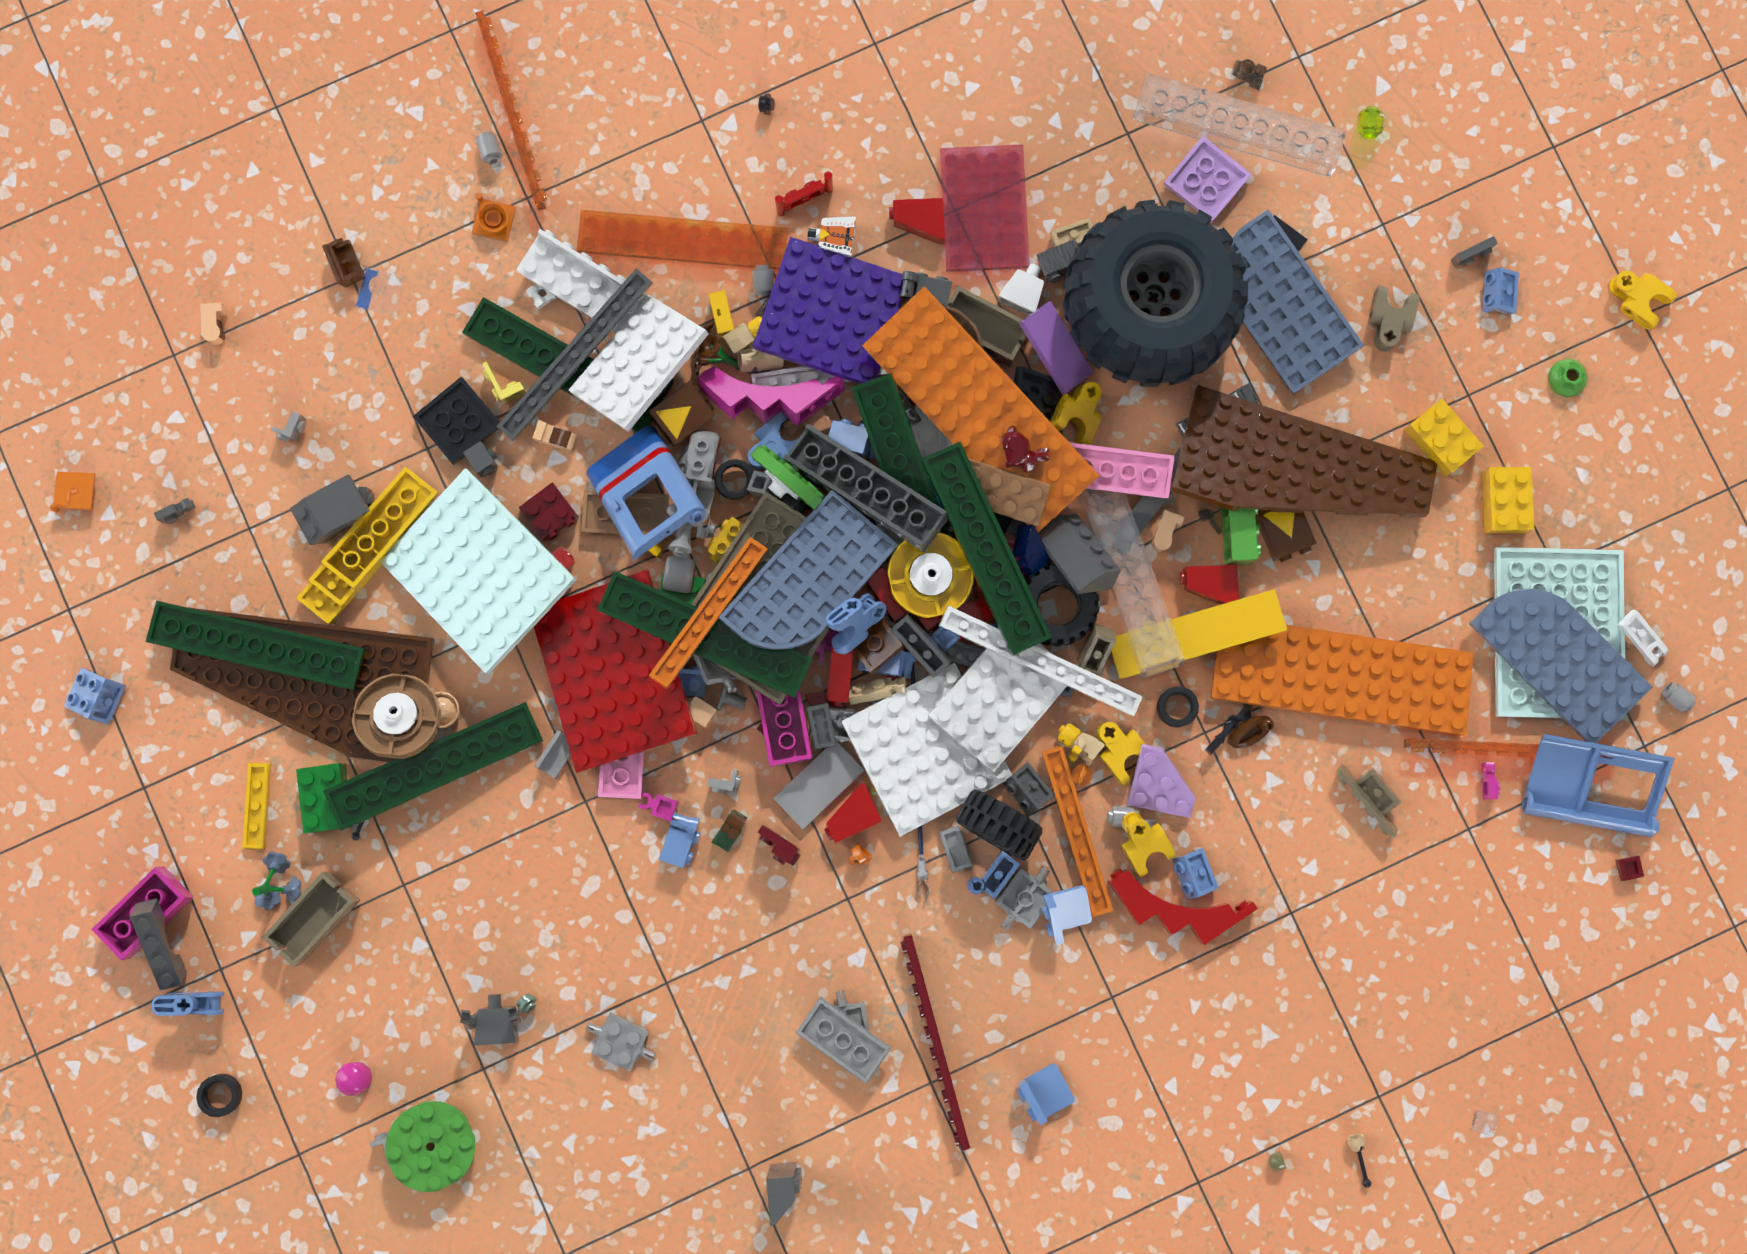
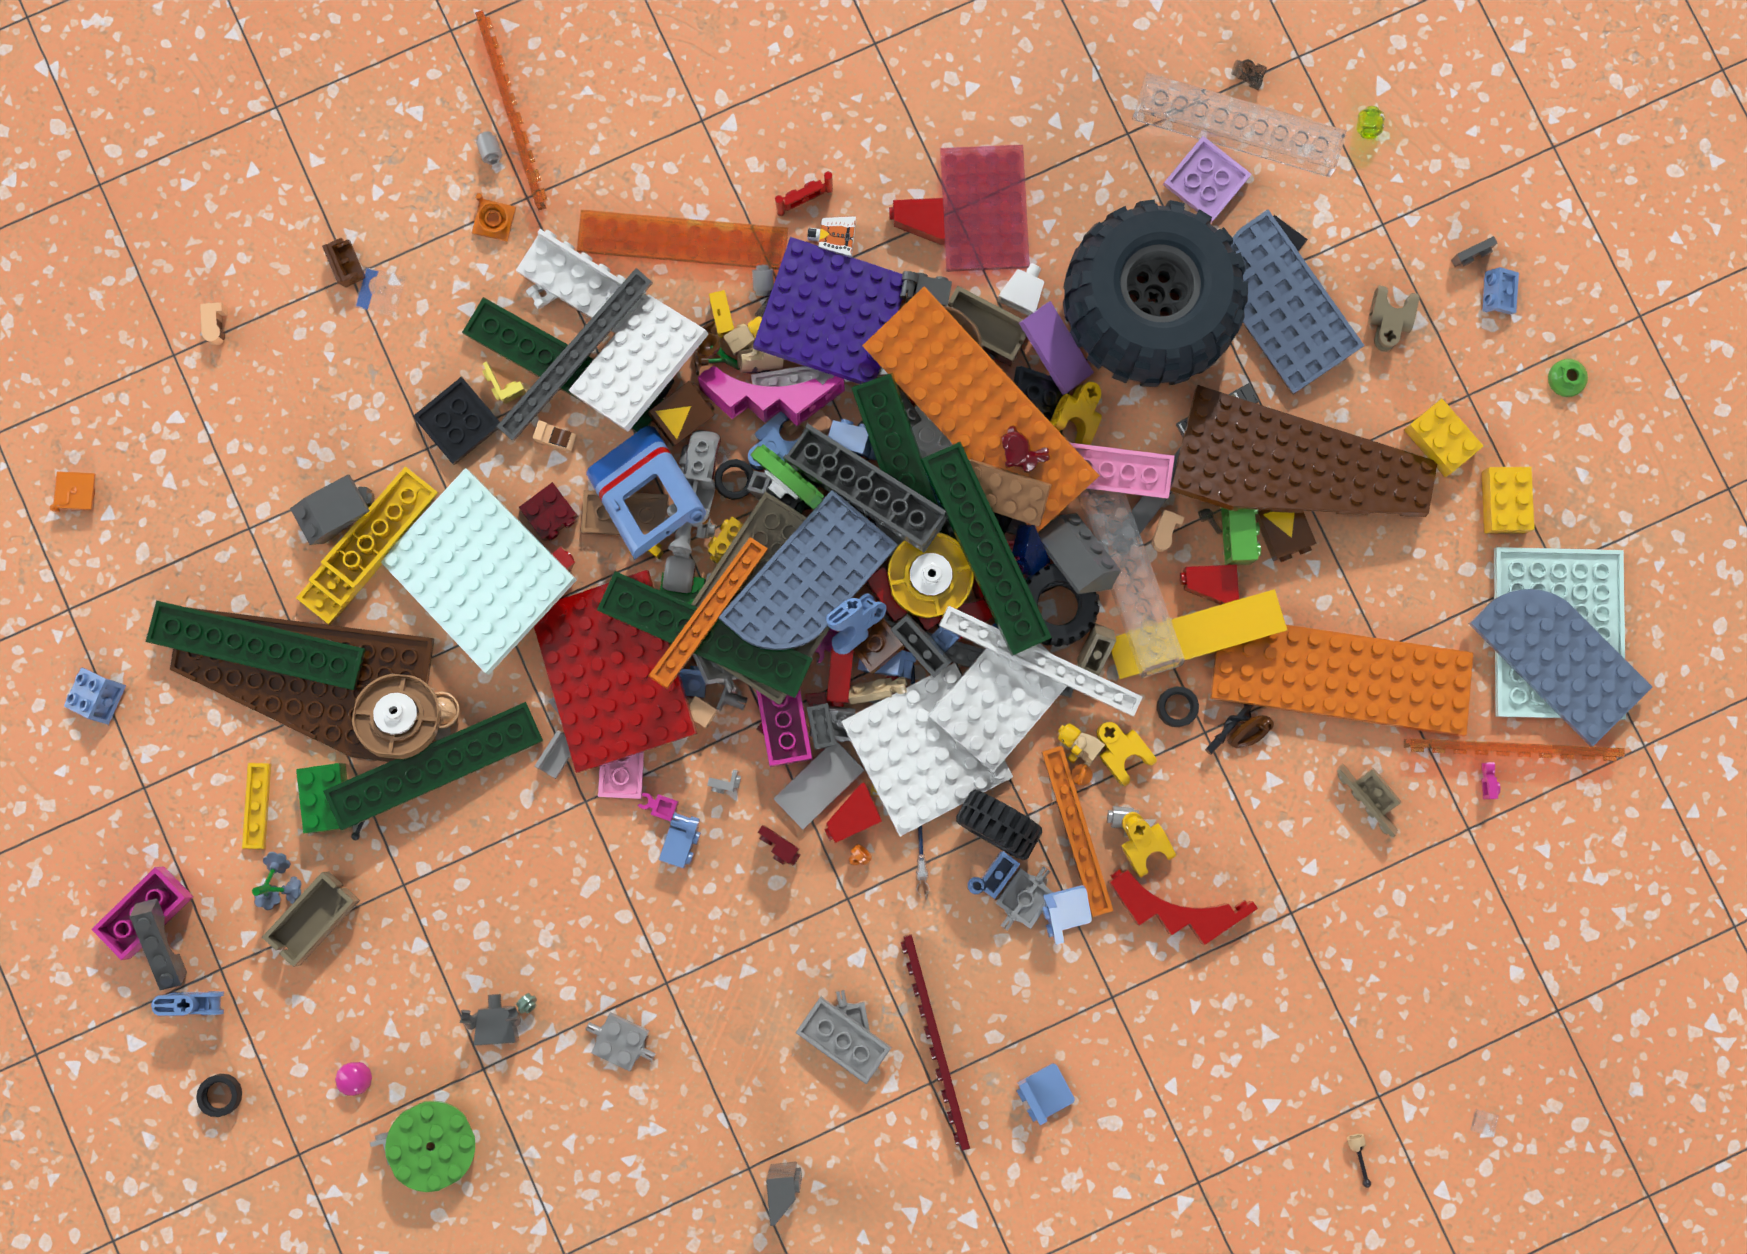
(172, 512): dark grey plate -> none
(294, 427): light grey bracket -> none
(481, 459): dark grey brick -> none
(730, 830): leg -> none
(766, 104): black plate -> none
(955, 849): light grey tile -> none
(1028, 789): dark grey bracket -> none
(1056, 261): dark grey brick -> none
(1073, 231): tan plate -> none
(1159, 784): lavender plate -> none
(1195, 874): medium blue bracket -> none
(1276, 1161): olive hinge -> none
(1564, 777): medium blue piece -> none
(1629, 868): dark red plate -> none
(1637, 294): yellow piece -> none
(1643, 637): white plate -> none
(1678, 697): light grey brick -> none

